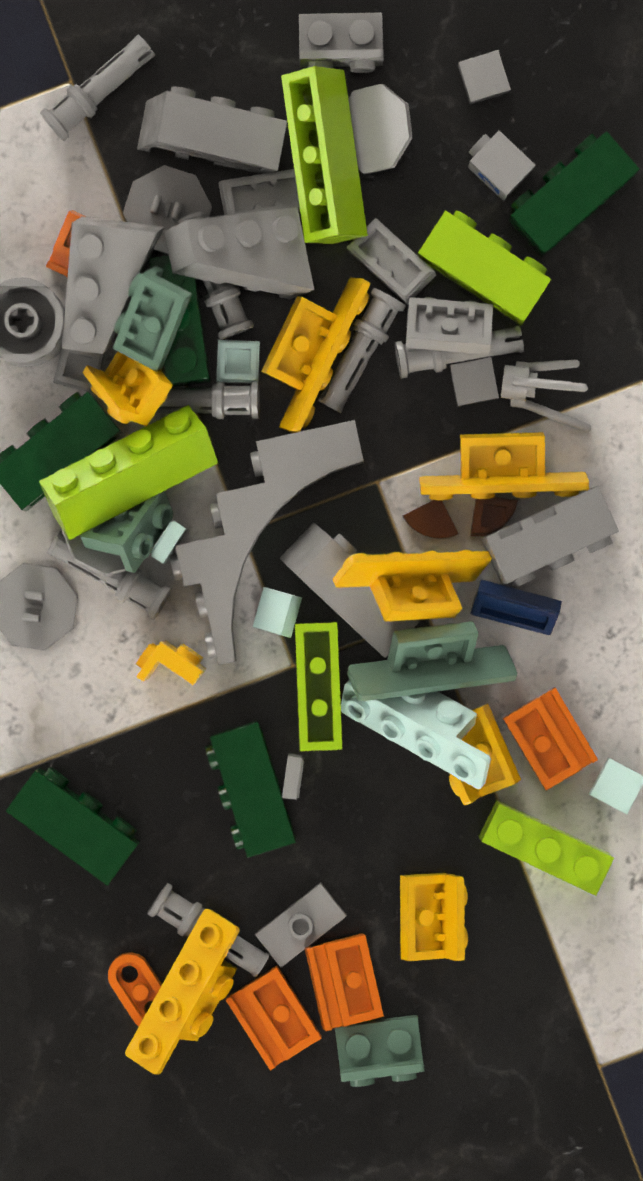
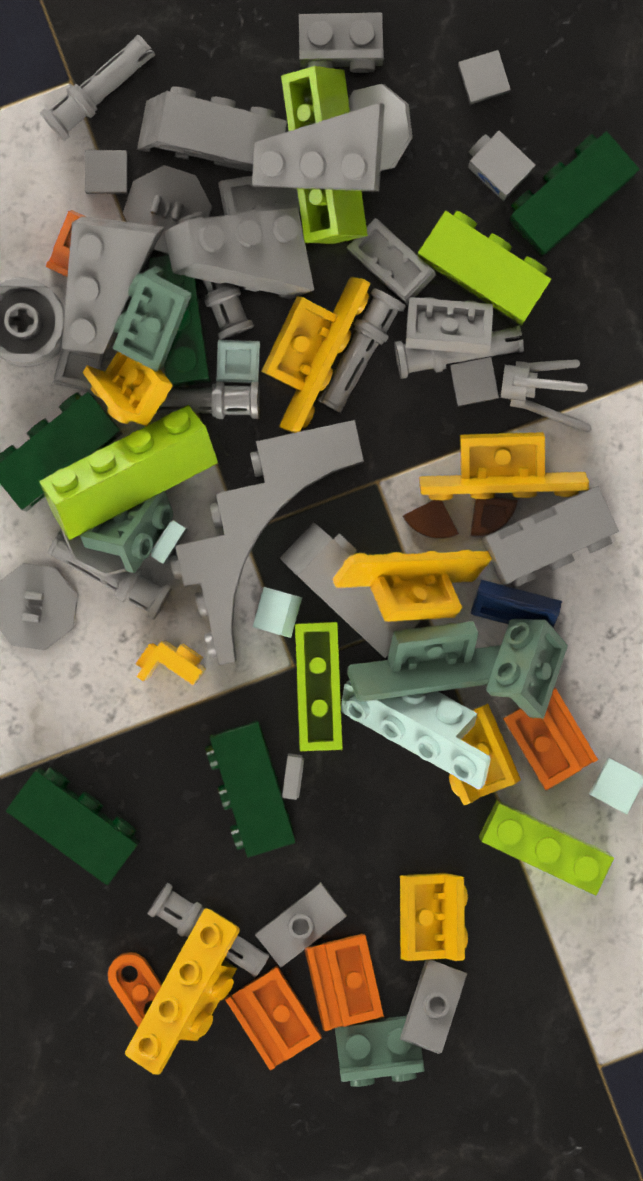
(106, 172): none -> light grey tile
(324, 155): none -> light grey wing
(433, 1006): none -> light grey plate
(528, 665): none -> sand green bracket

